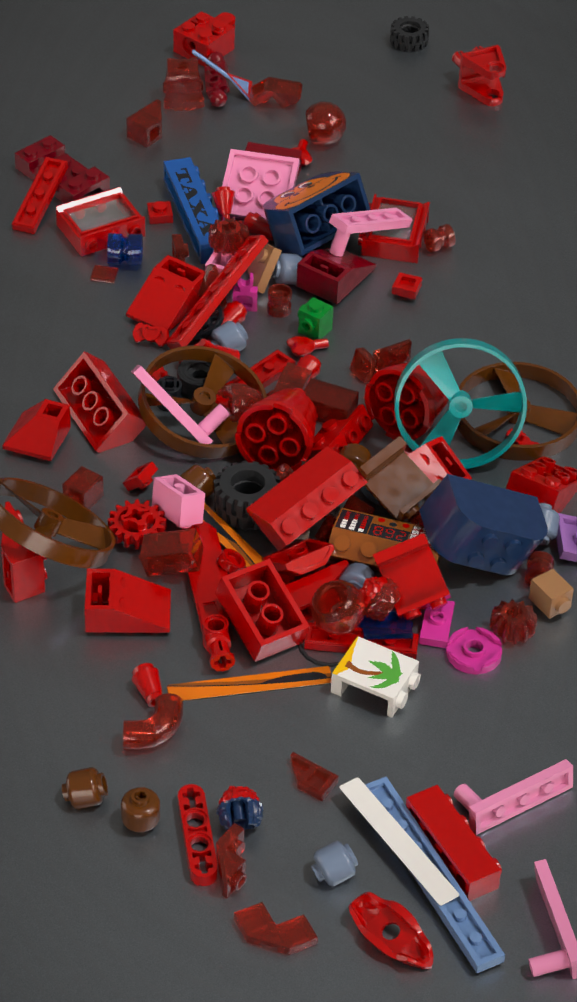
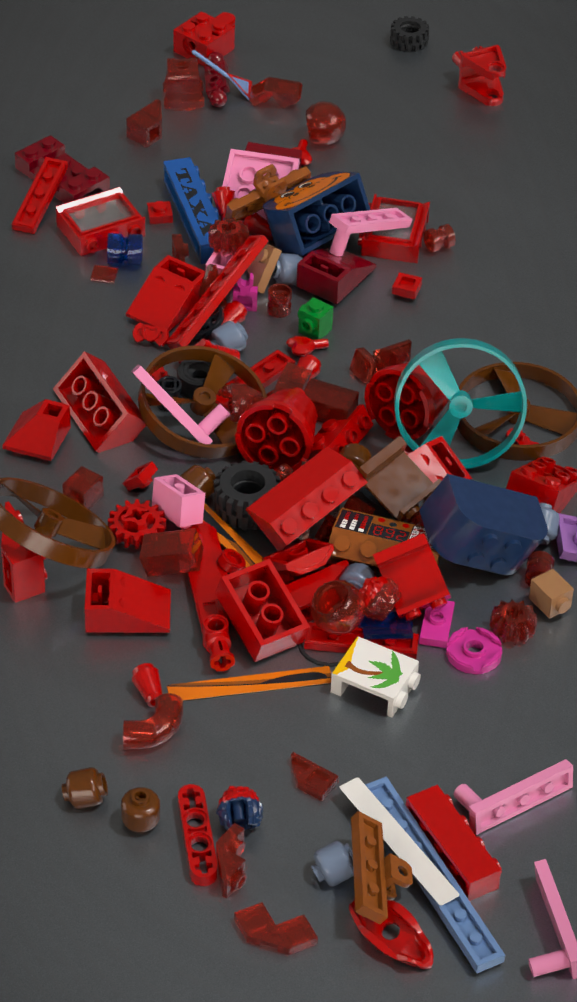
(267, 188): none -> dark orange plate
(373, 871): none -> dark orange plate

